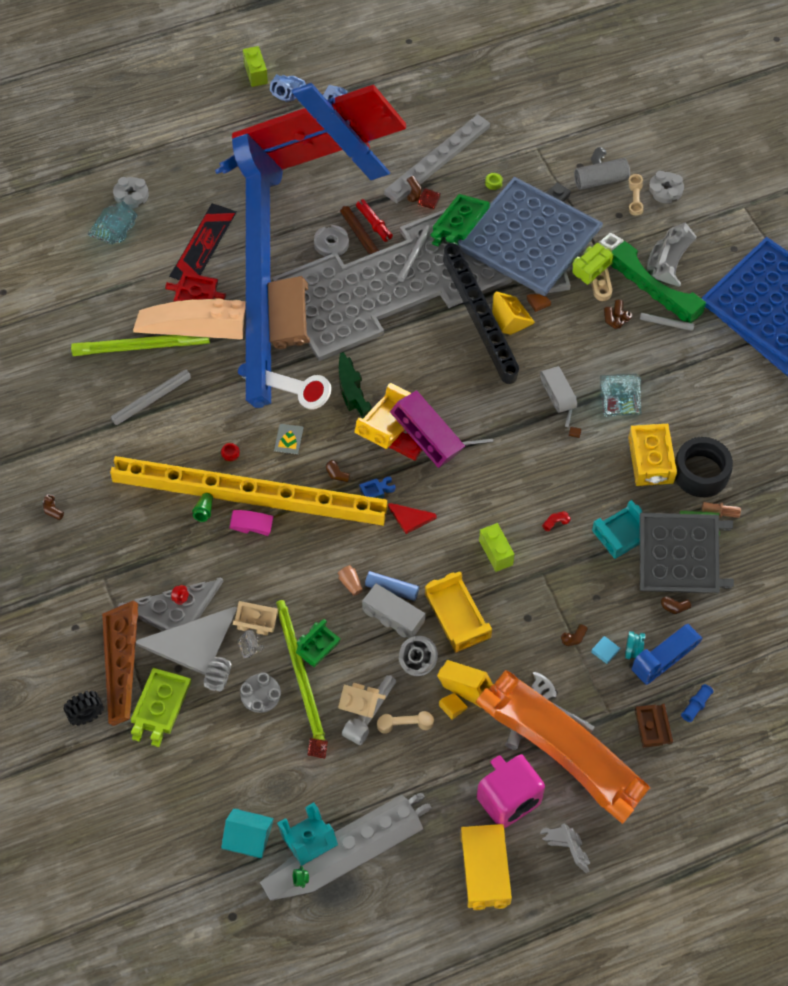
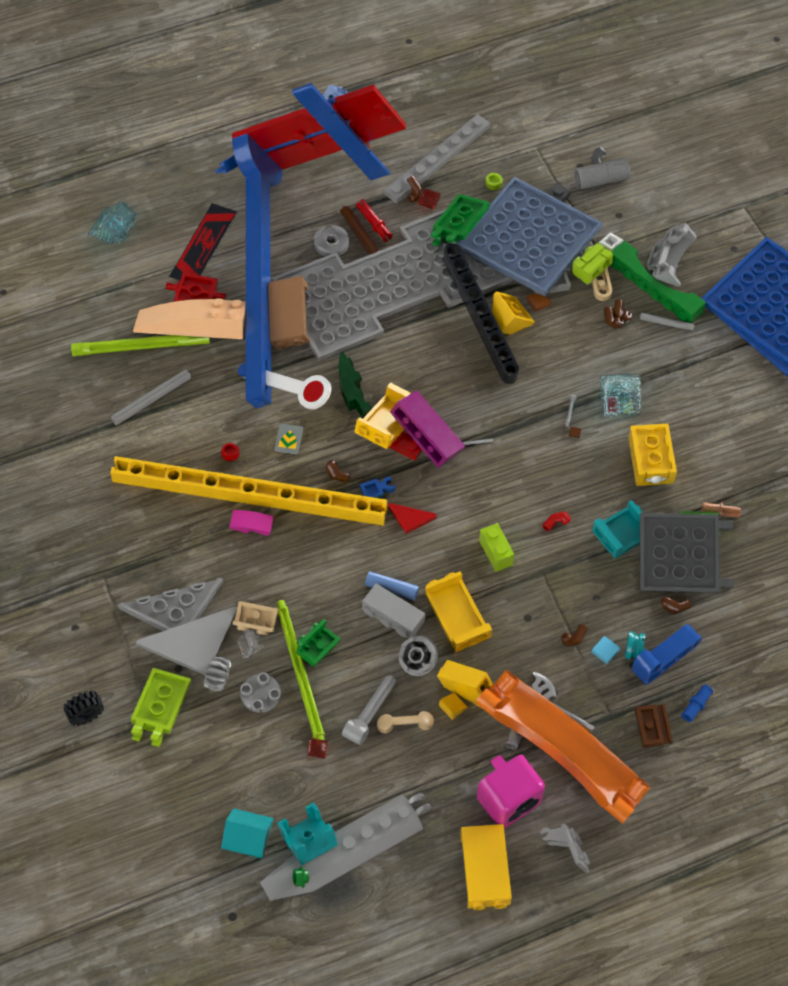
(50, 508): reddish brown arm -> none
(119, 651): dark orange wing -> none
(131, 184): light grey plate -> none
(179, 594): red plate -> none
(203, 508): green cone -> none
(255, 66): lime brick -> none
(282, 87): medium blue piece -> none
(350, 580): nougat cone -> none
(358, 700): tan bracket -> none
(414, 253): light grey bar -> none
(558, 389): light grey beam -> none
(636, 185): tan bar -> none
(668, 179): light grey plate -> none
(710, 449): black tyre -> none

